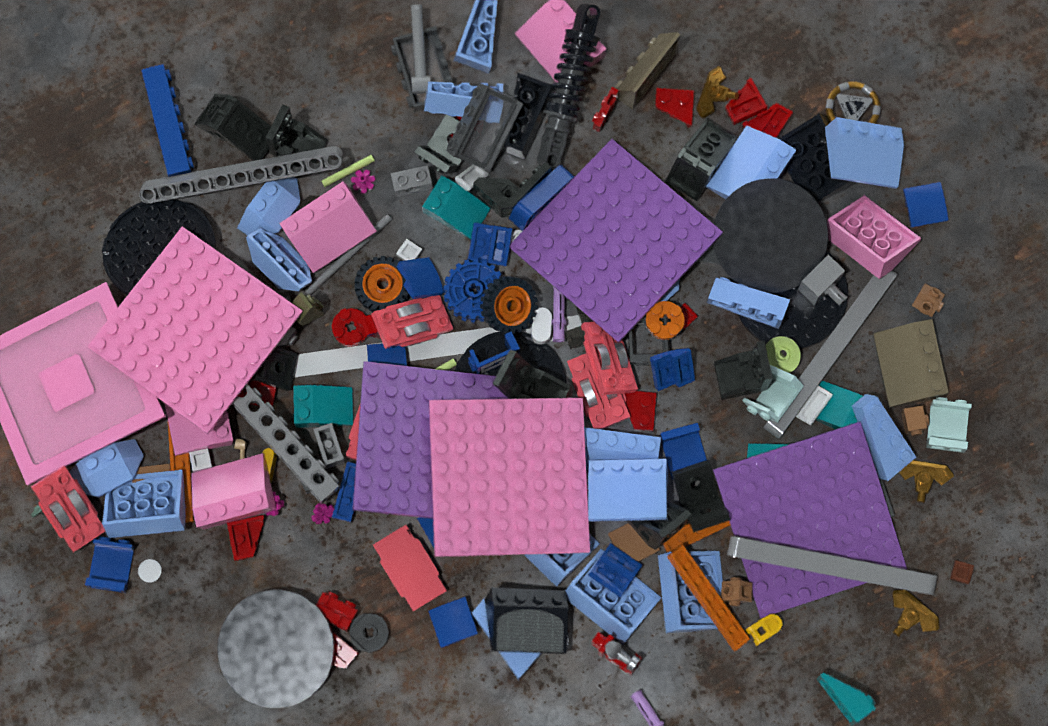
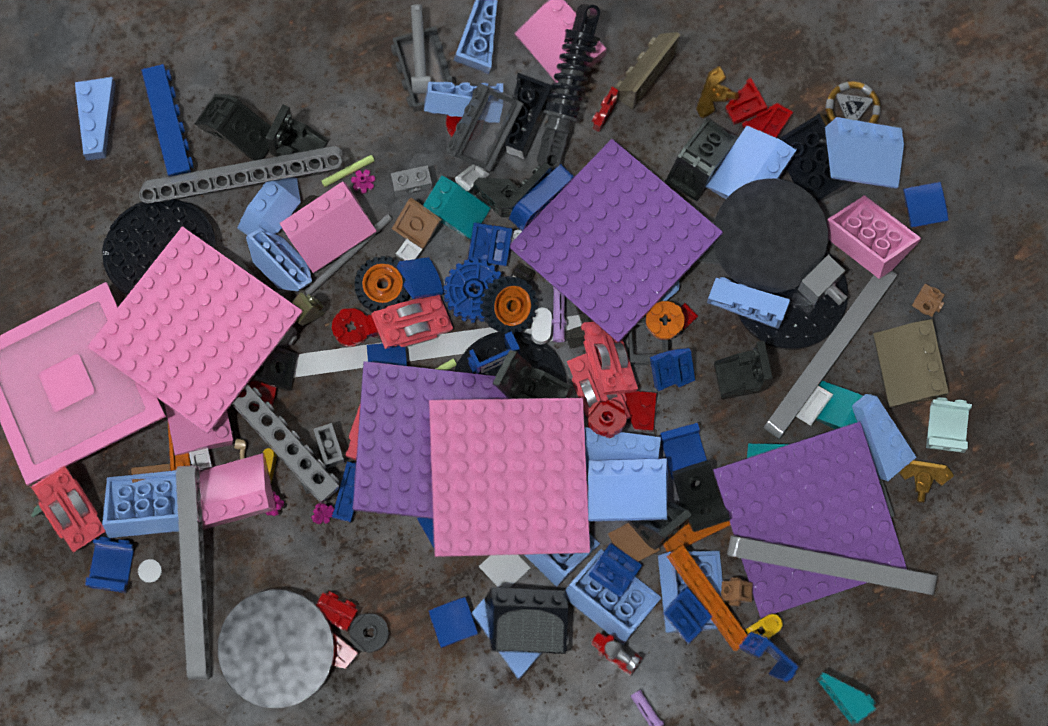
(94, 111): none -> light blue wedge
(108, 468): light blue wedge -> none
(193, 572): none -> light grey beam
(245, 536): red wing -> none
(322, 405): teal slope -> none
(409, 568): coral piece -> none
(416, 223): none -> medium nougat tile
(435, 150): pearl dark grey bracket -> none
(504, 569): none -> white sticker
(523, 273): none -> clear smoke slope
(607, 428): none -> red plate
(676, 104): red wing -> none
(687, 615): none -> blue slope
(757, 644): none -> blue panel
(775, 357): yellowish green dish -> none
(777, 398): light aqua panel -> none
(913, 613): pearl gold piece -> none
(915, 420): medium nougat brick -> none
(961, 572): copper tile -> none

